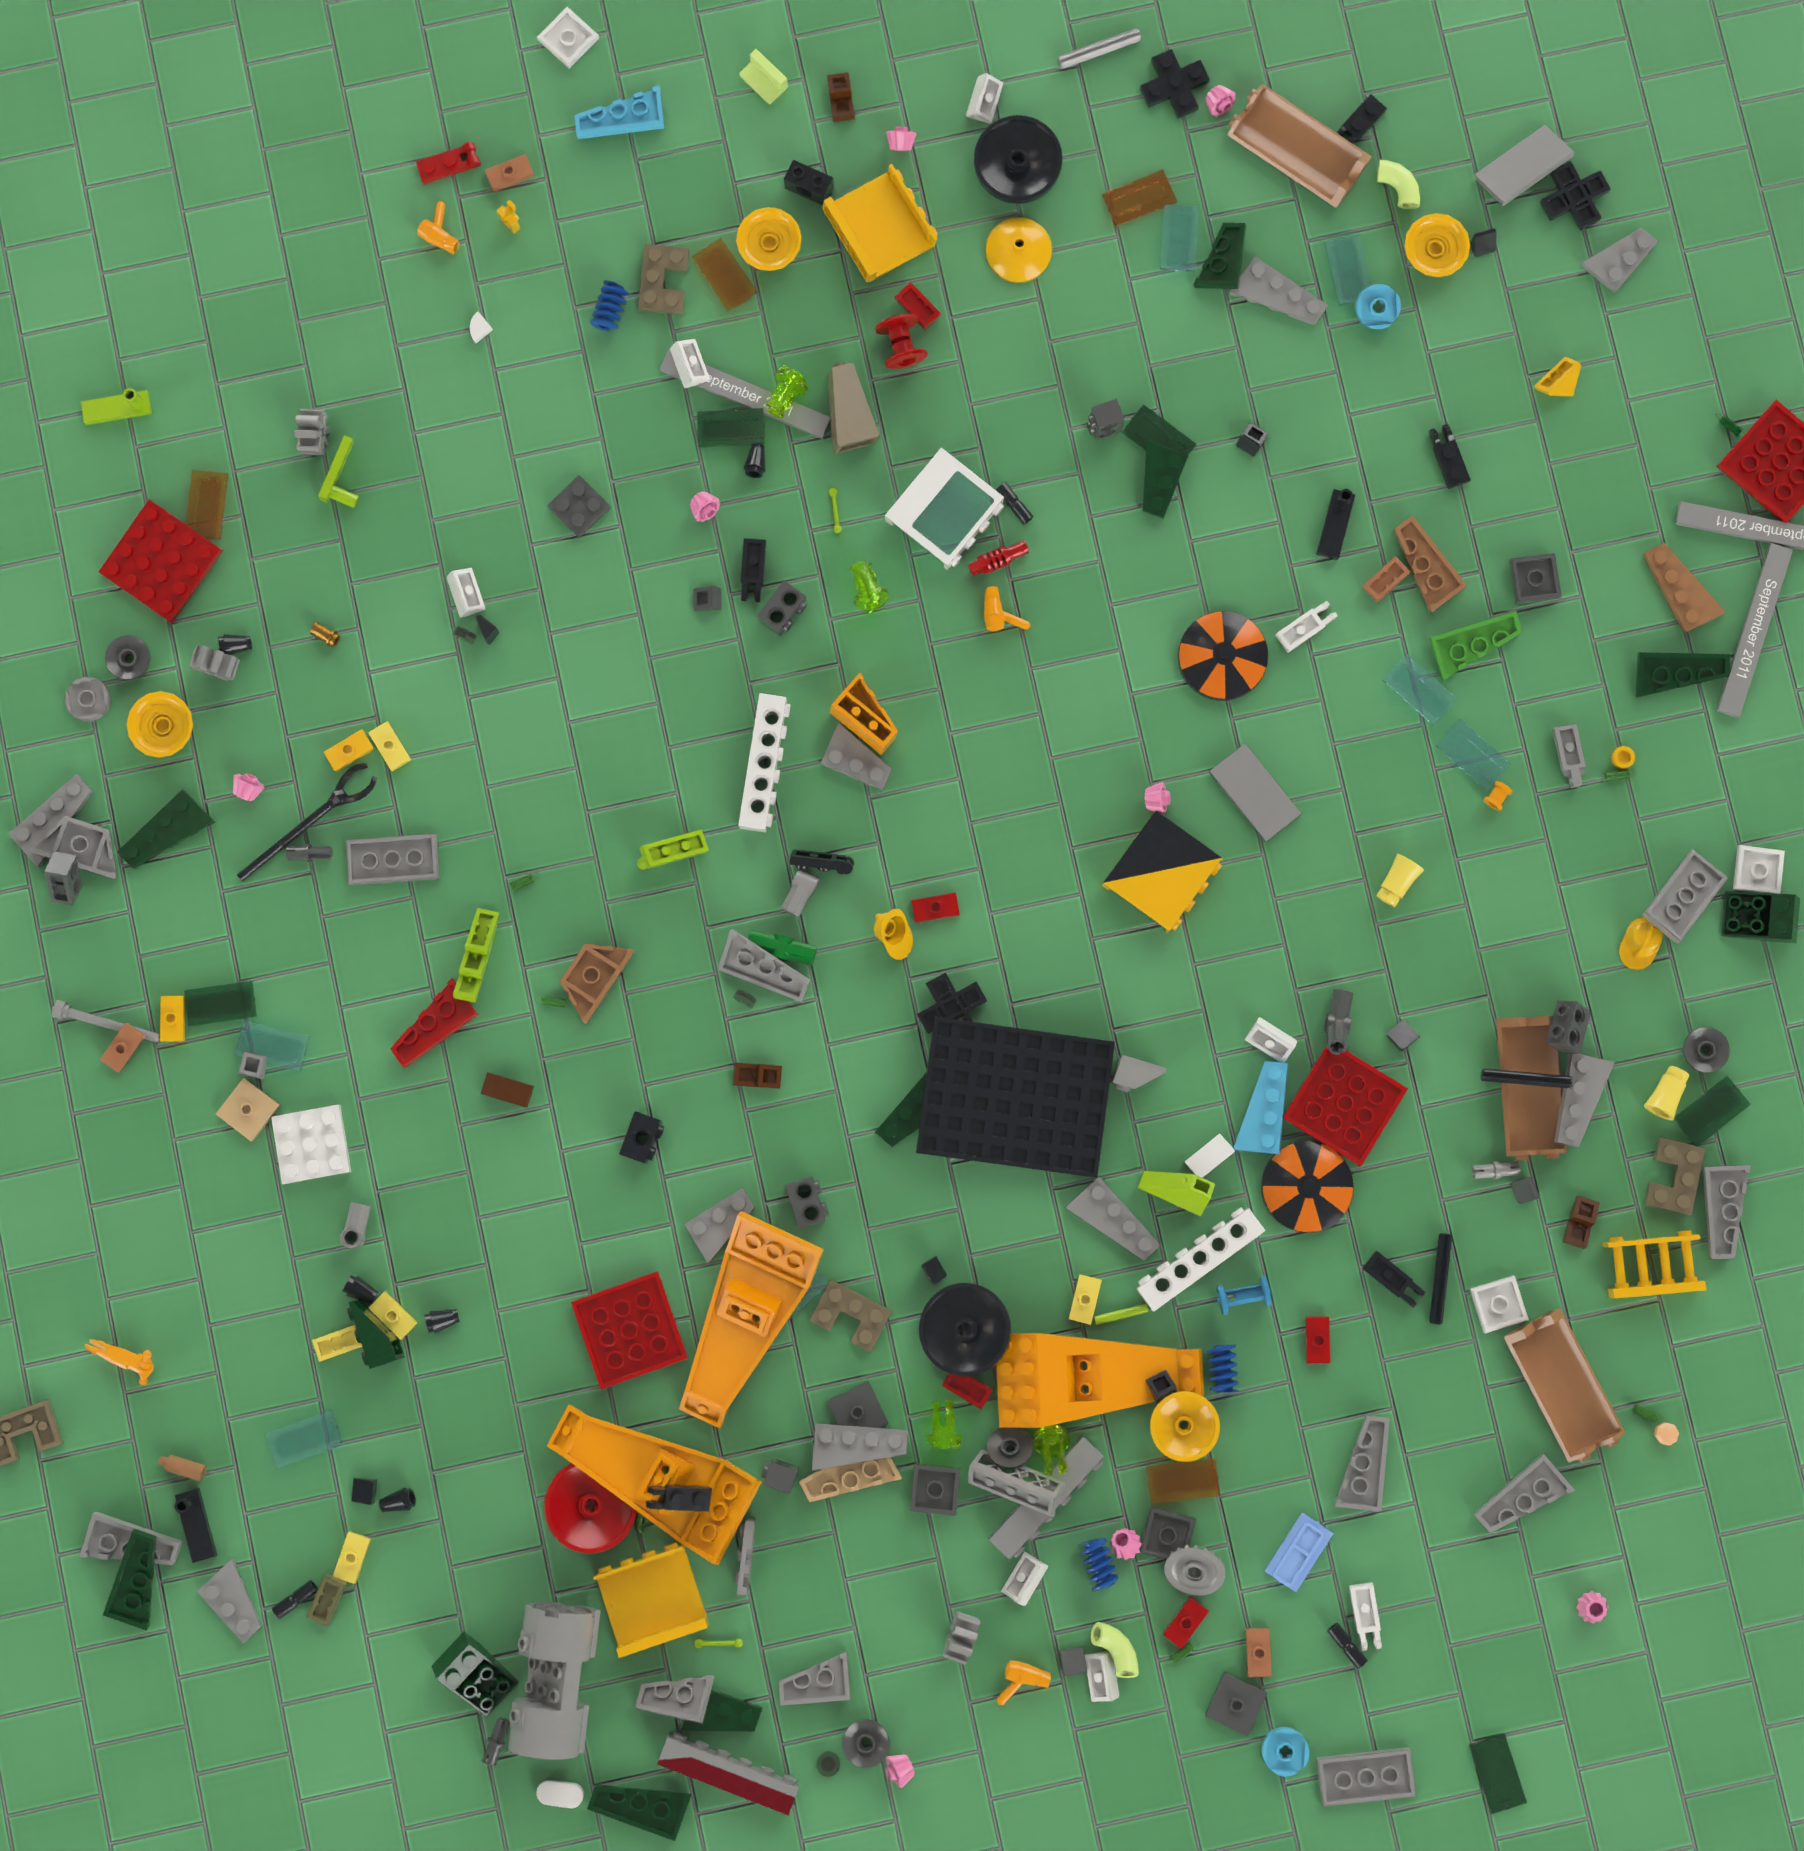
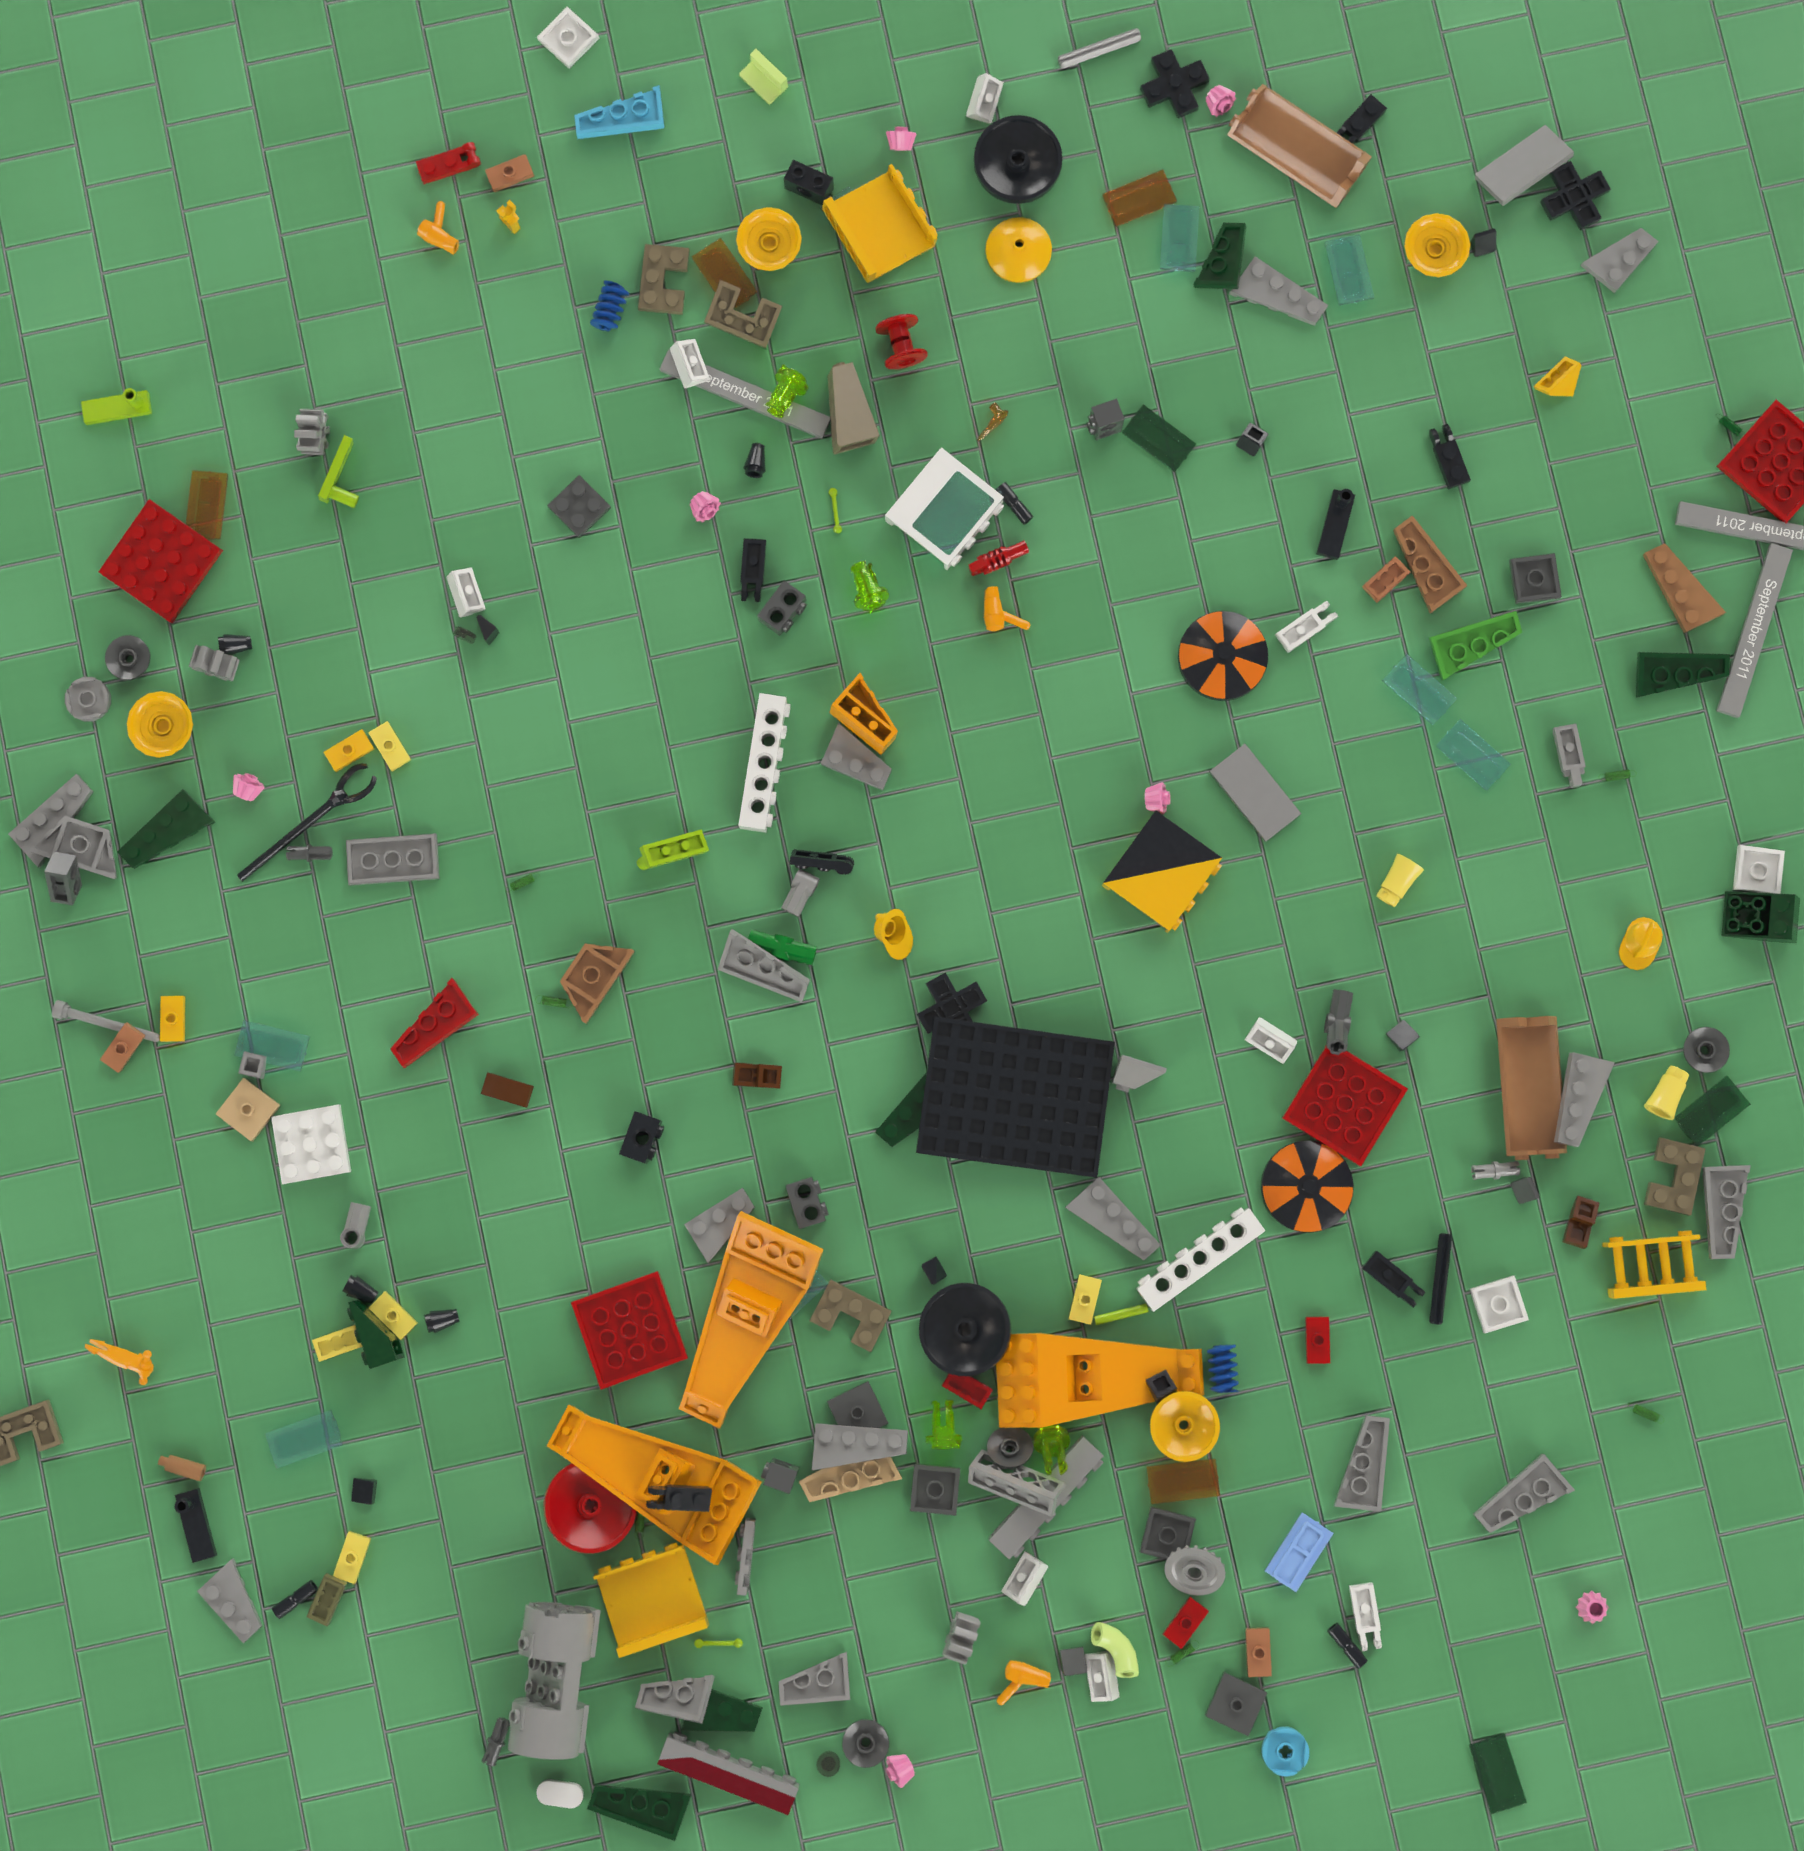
(109, 1537): light grey wing -> none
(133, 1585): dark green wing -> none
(220, 1003): clear green piece -> none
(325, 634): pearl gold pin -> none
(398, 1501): black cone -> none
(473, 1674): dark green slope -> none
(476, 955): lime slope -> none
(479, 327): white tile -> none
(707, 598): dark grey slope -> none
(731, 427): clear green piece -> none
(745, 998): clear smoke tile -> none
(754, 330): none -> dark tan plate
(841, 97): reddish brown slope -> none
(916, 303): red plate -> none
(935, 907): red plate -> none
(997, 419): none -> clear orange bar
(1099, 1563): blue piece -> none
(1125, 1543): bright pink piece -> none
(1162, 475): dark green wing -> none
(1179, 1189): lime slope -> none
(1209, 1156): white slope -> none
(1244, 1295): dark azure hose -> none
(1264, 1116): medium azure wing -> none
(1366, 300): medium azure plate -> none
(1366, 1777): light grey tile -> none
(1402, 181): yellowish green cylinder -> none
(1498, 795): light orange bush -> none
(1526, 1078): black axle -> none
(1564, 1385): medium nougat cylinder -> none
(1568, 1027): dark grey brick -> none
(1623, 757): yellow tile -> none
(1666, 1433): light nougat tile -> none
(1684, 896): light grey tile -> none

